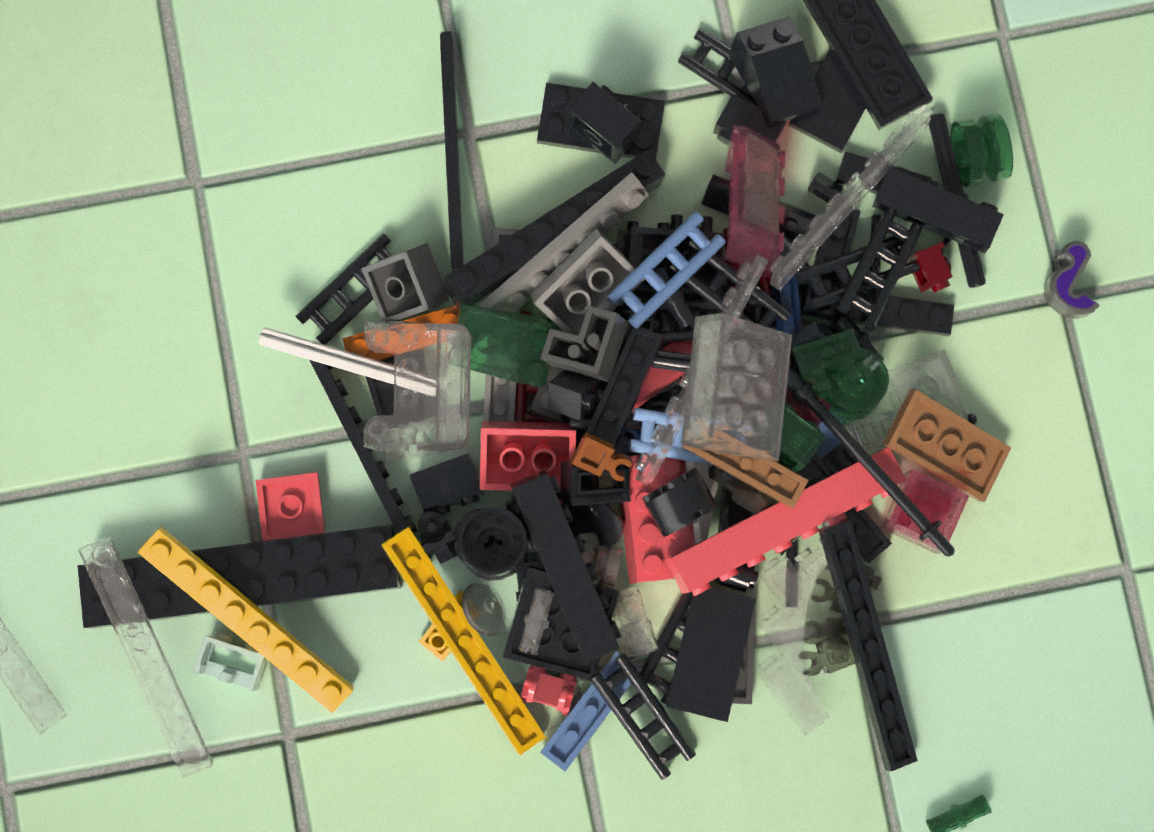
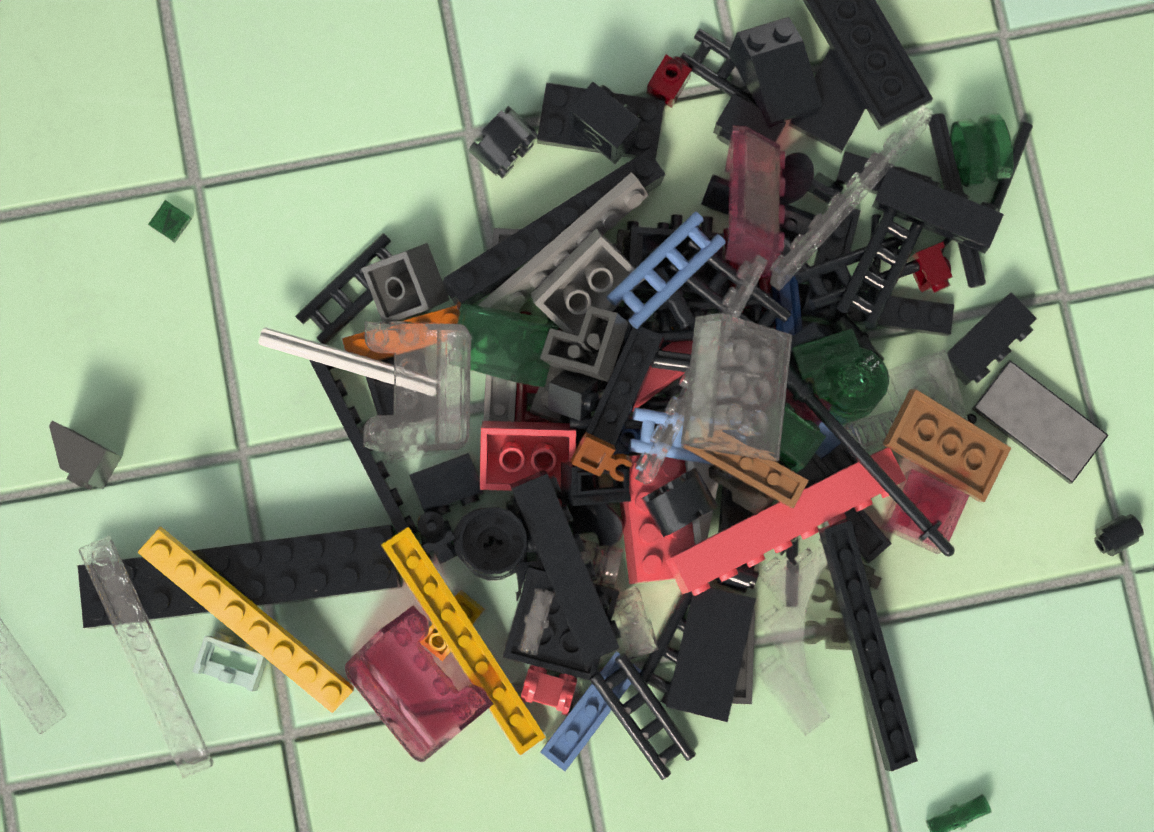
(82, 458): none -> dark grey slope
(170, 221): none -> clear green tile
(290, 506): coral plate -> none
(411, 689): none -> clear pink windscreen
(452, 150): black tile -> none
(484, 609): clear piece -> none
(502, 142): none -> black brick
(669, 80): none -> dark red brick
(798, 177): none -> black piece
(832, 655): clear smoke plate -> none
(990, 339): none -> black brick
(1018, 148): none -> black bar
(1040, 422): none -> flat silver tile
(1060, 284): dark grey animal -> none
(1118, 534): none -> black brick

